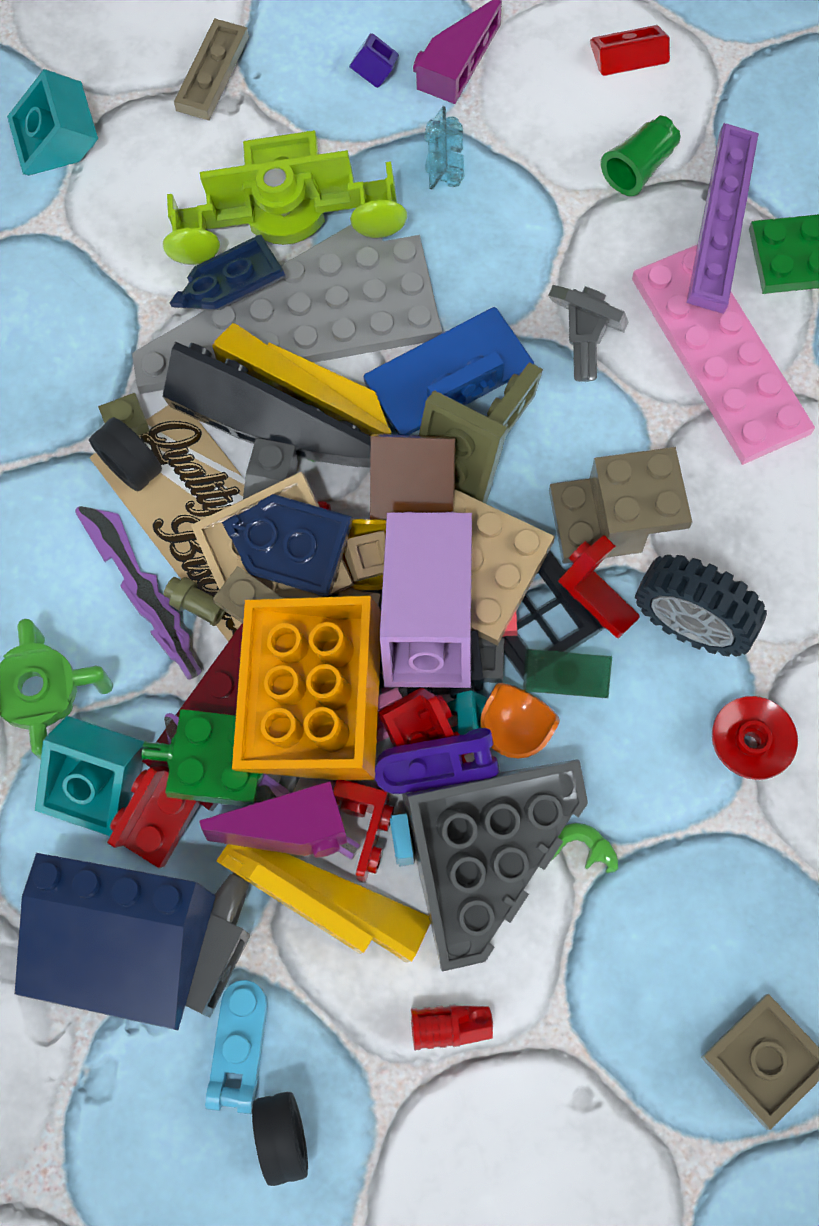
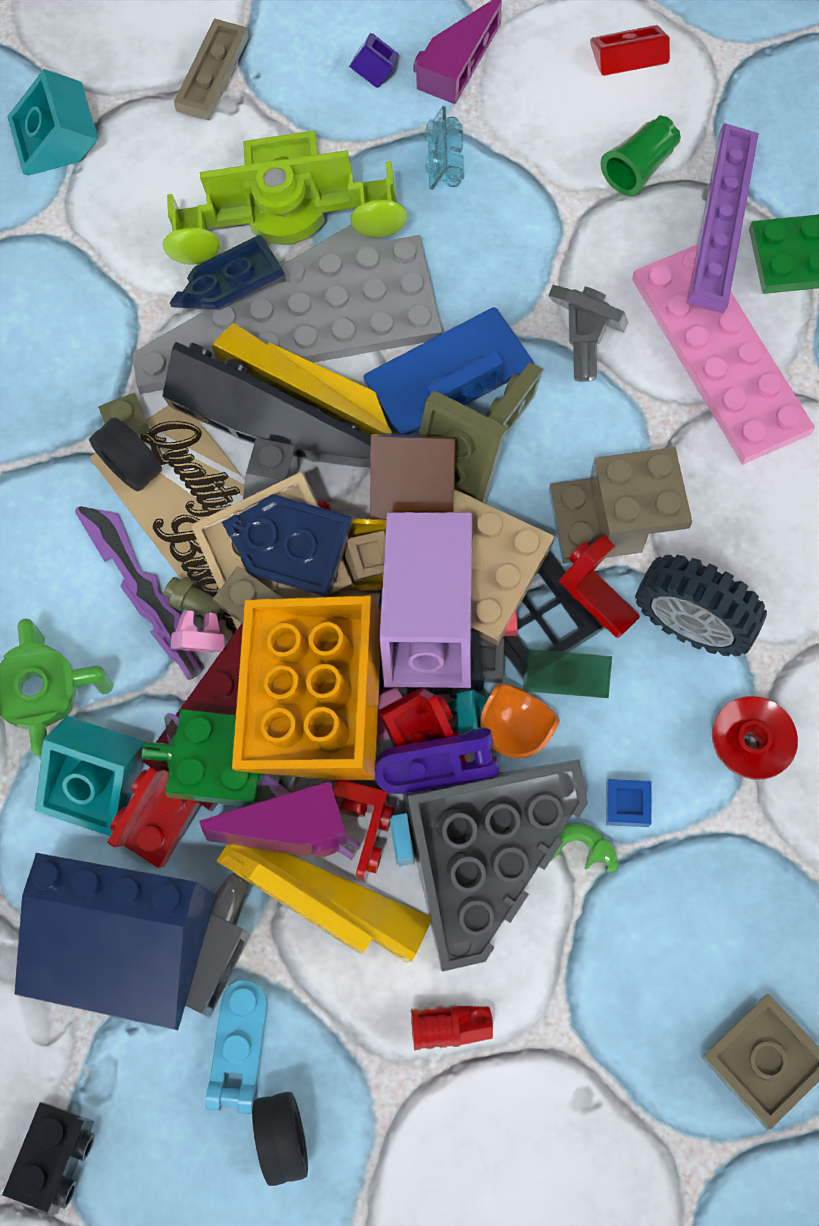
(49, 1159): none -> black bracket
(189, 639): none -> bright pink tile
(628, 803): none -> blue plate

